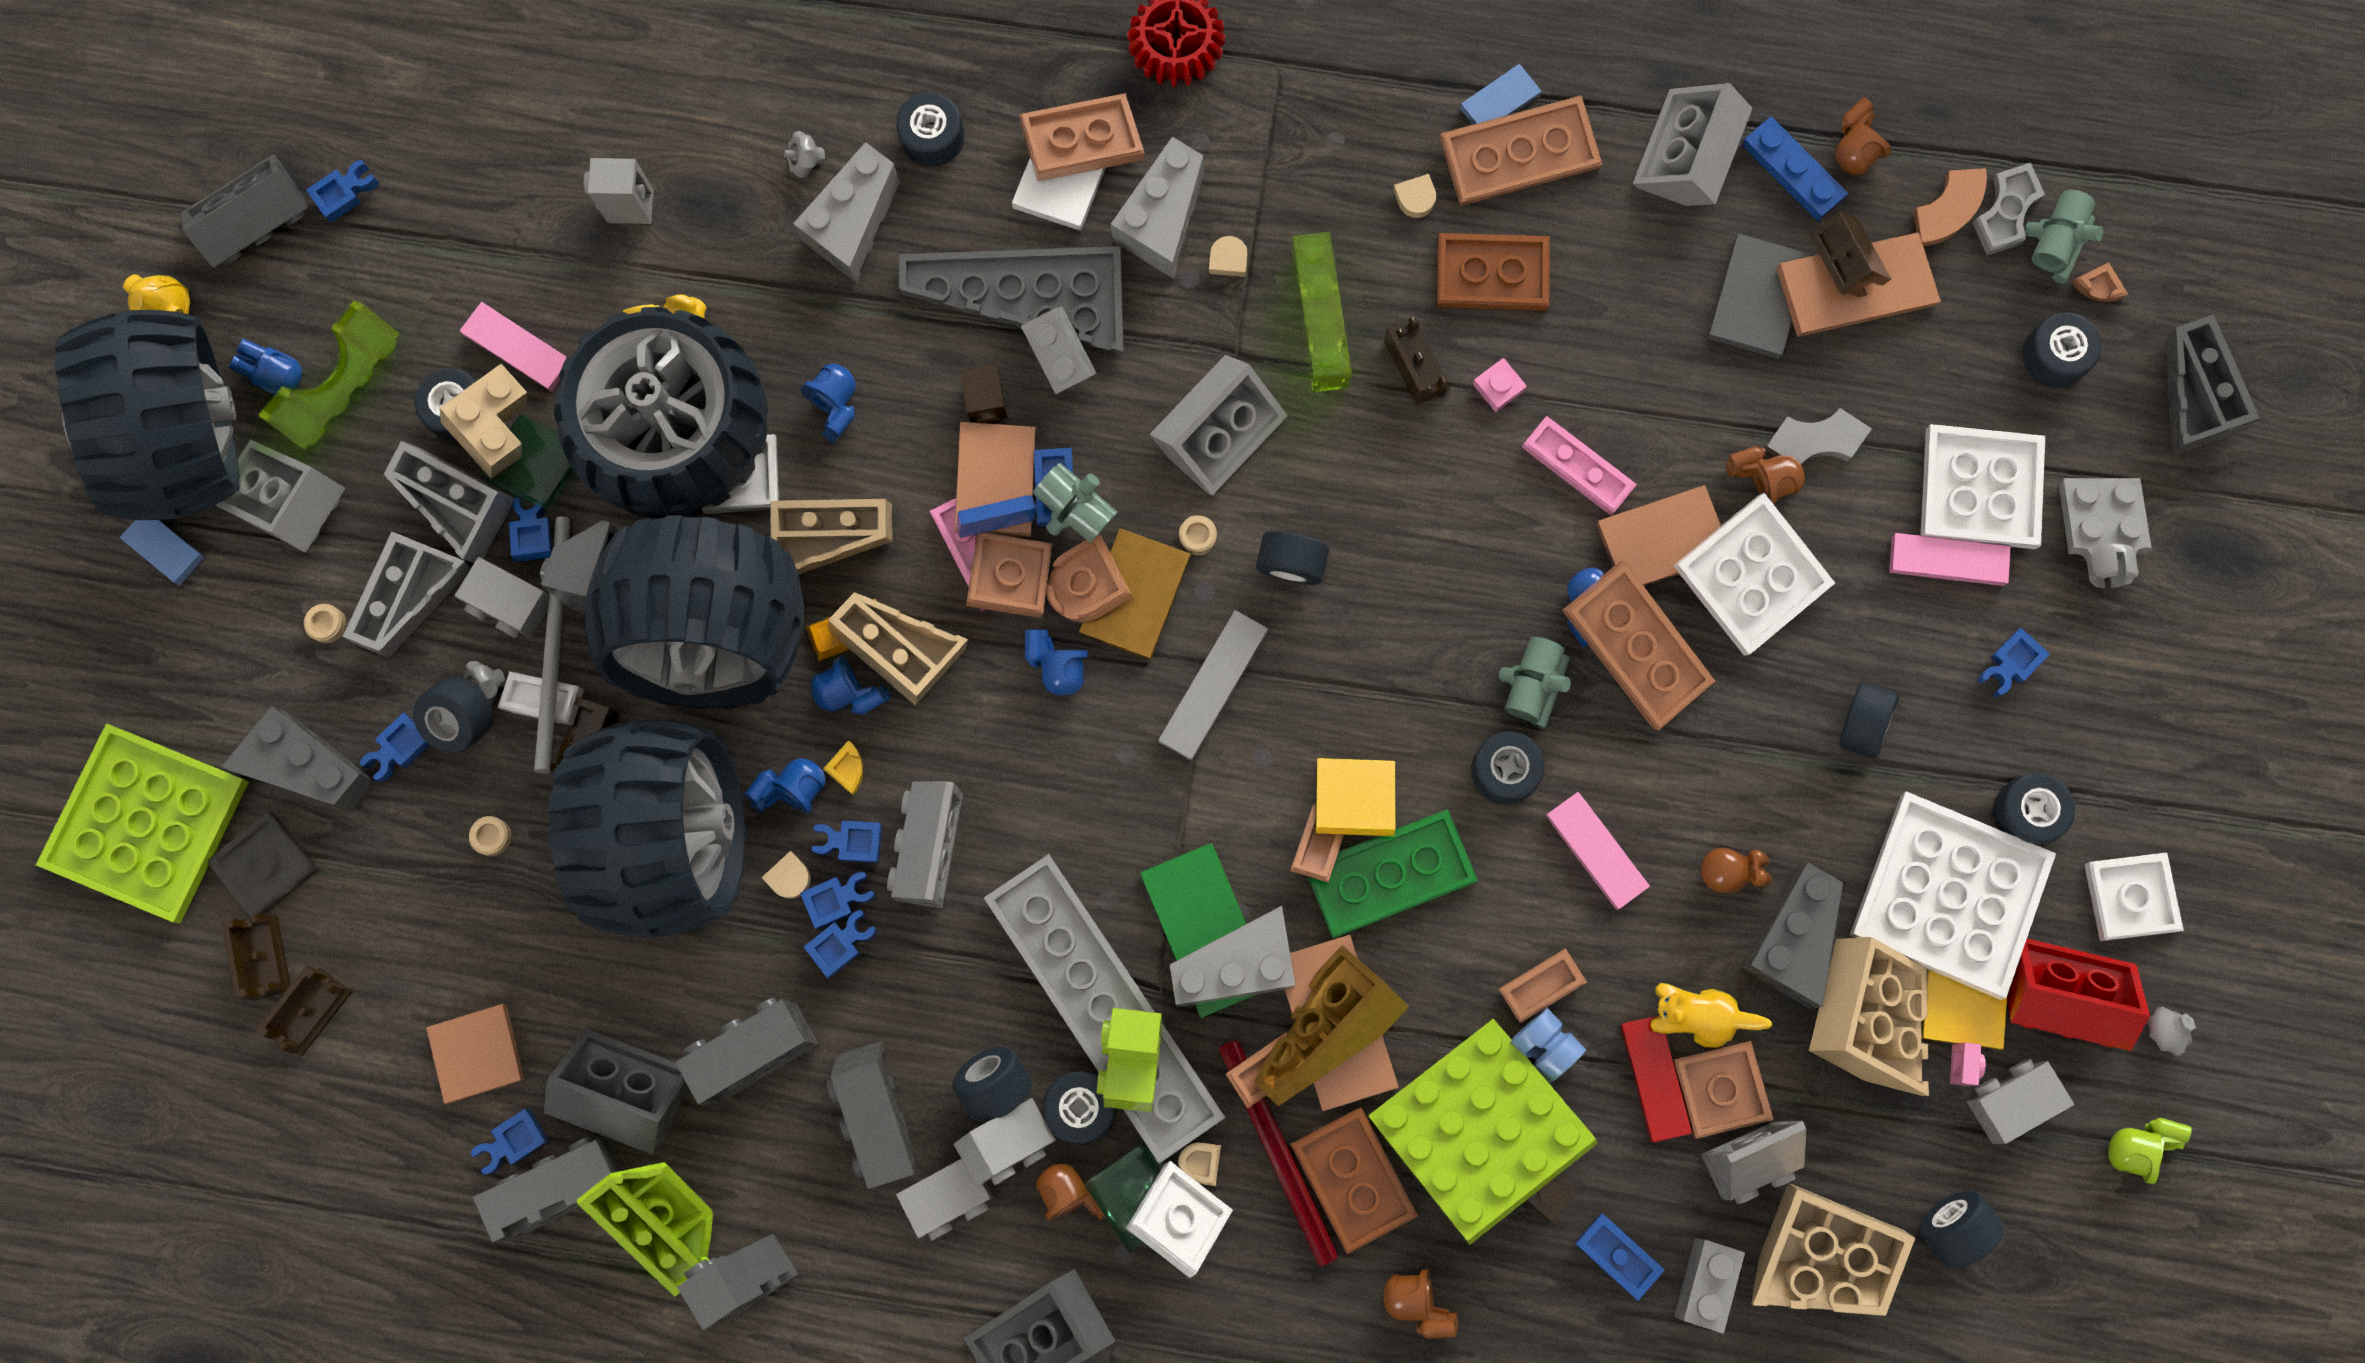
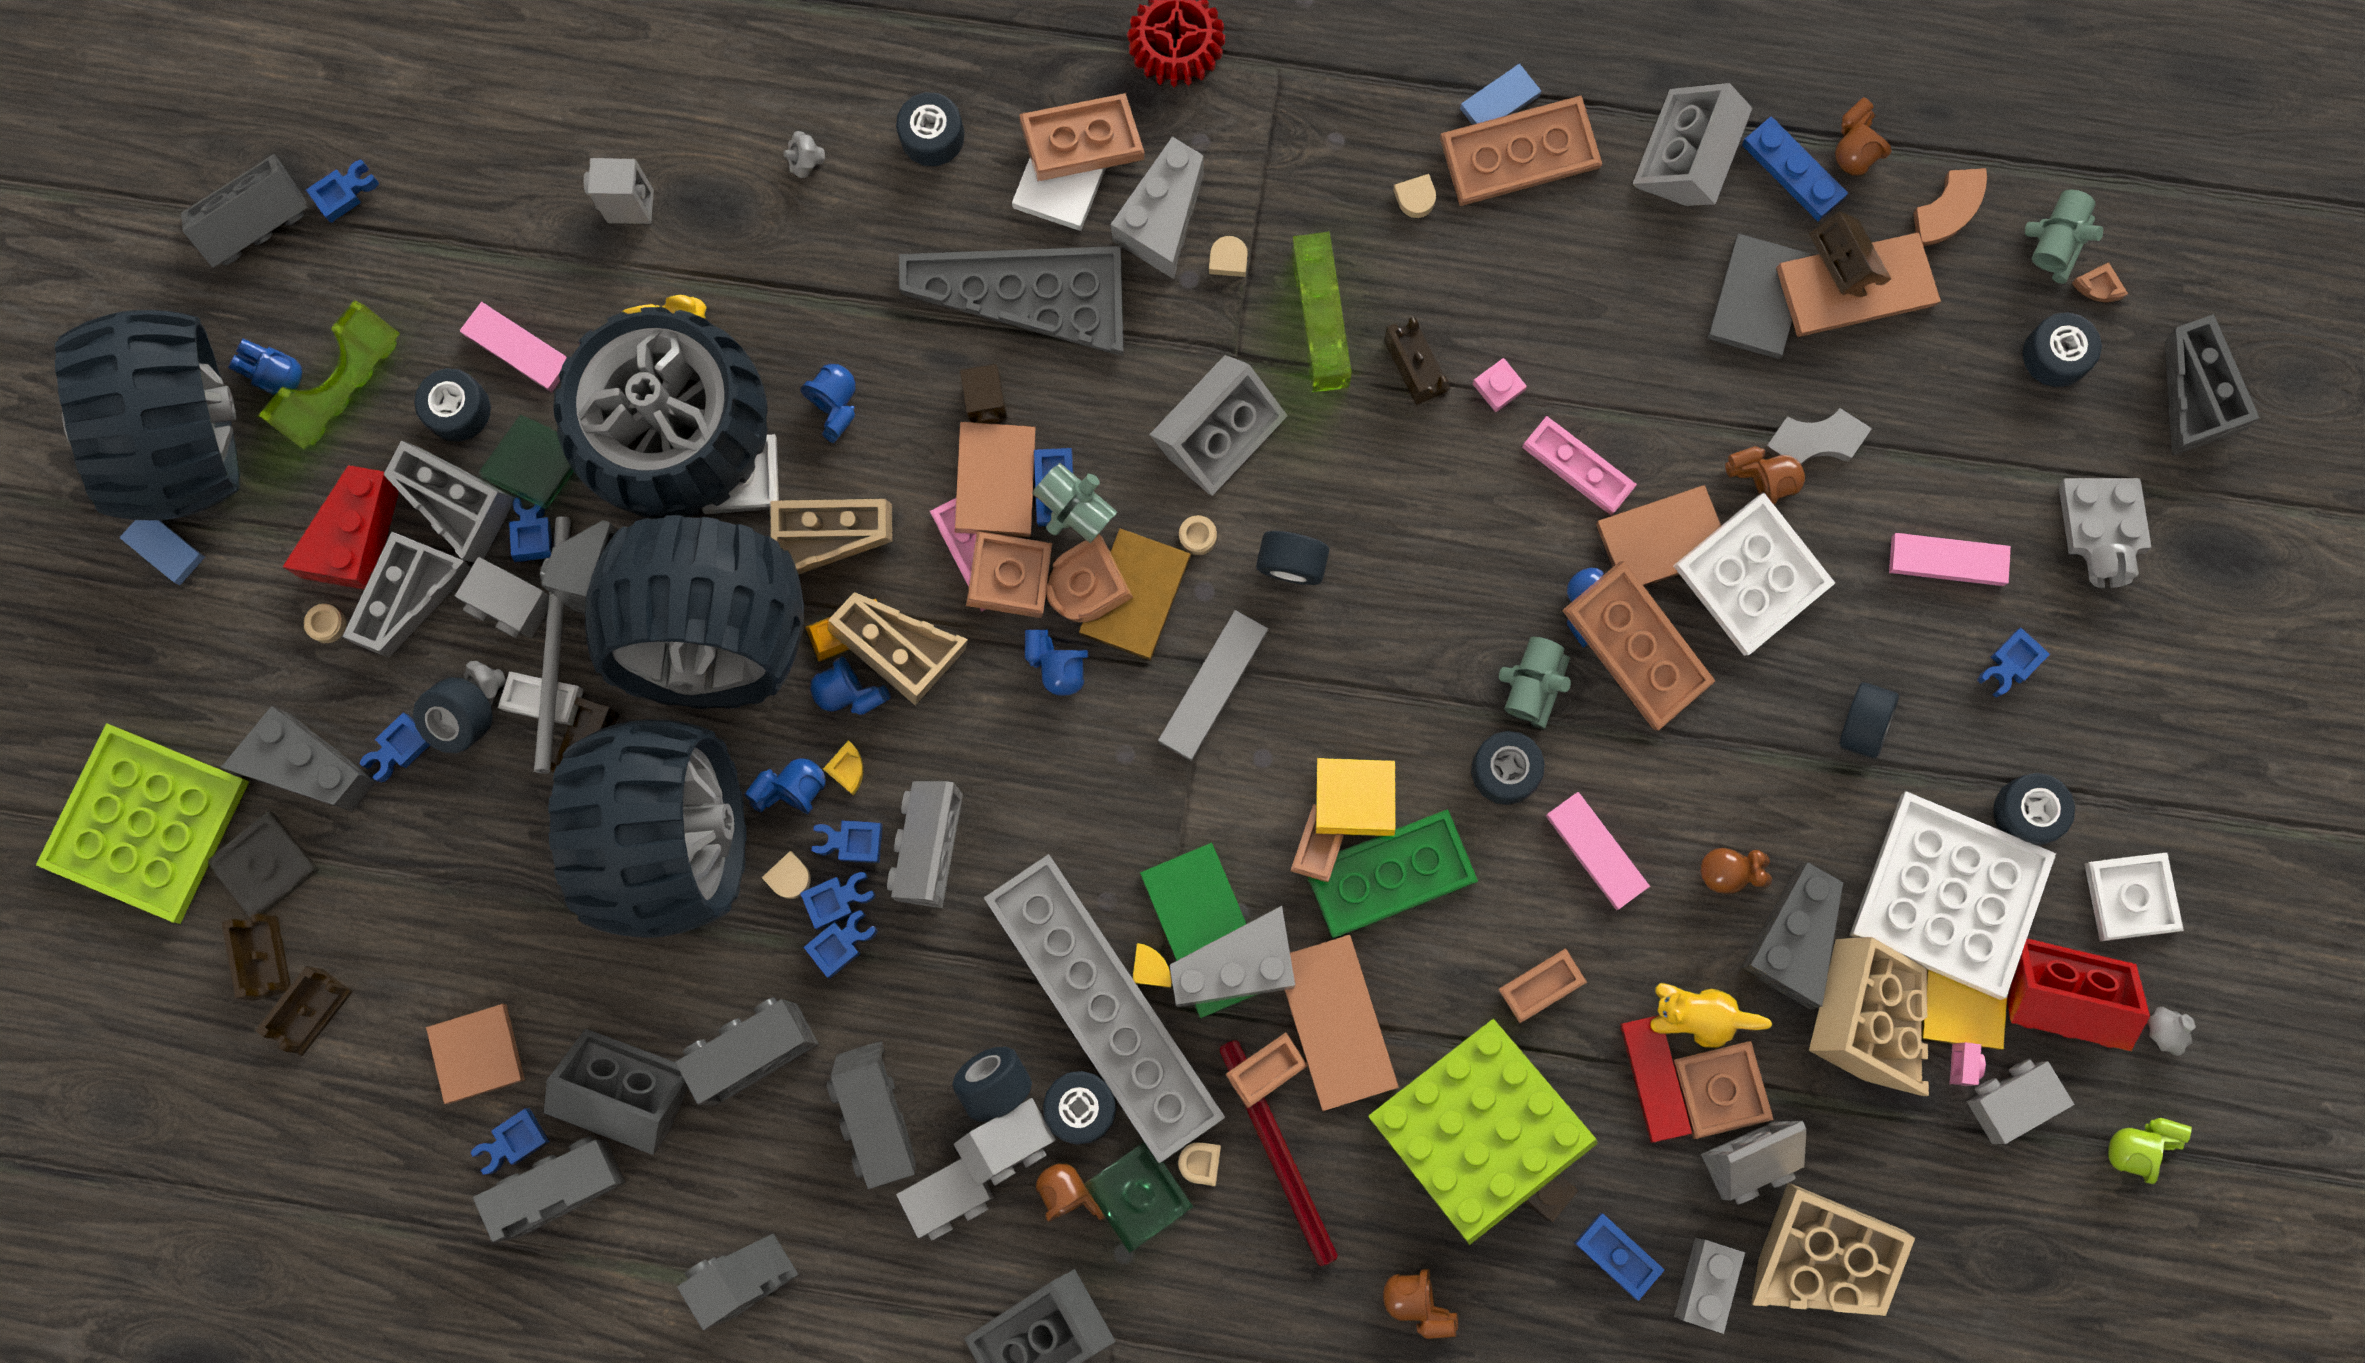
(157, 294): yellow helmet -> none
(282, 496): light grey slope -> none
(347, 531): none -> red wedge
(479, 416): tan brick -> none
(490, 836): tan tile -> none
(653, 1220): lime wedge -> none
(849, 211): light grey wedge -> none
(995, 516): blue tile -> none
(1058, 349): light grey brick -> none
(1133, 1052): lime brick -> none
(1151, 968): none -> yellow tile
(1179, 1219): white tile -> none
(1339, 1019): pearl gold wedge -> none
(1354, 1180): dark orange tile -> none
(1493, 271): dark orange tile -> none
(1548, 1045): medium blue wheel -> none
(1962, 1229): black wheel -> none
(1983, 486): white plate -> none
(2003, 223): light grey tile -> none

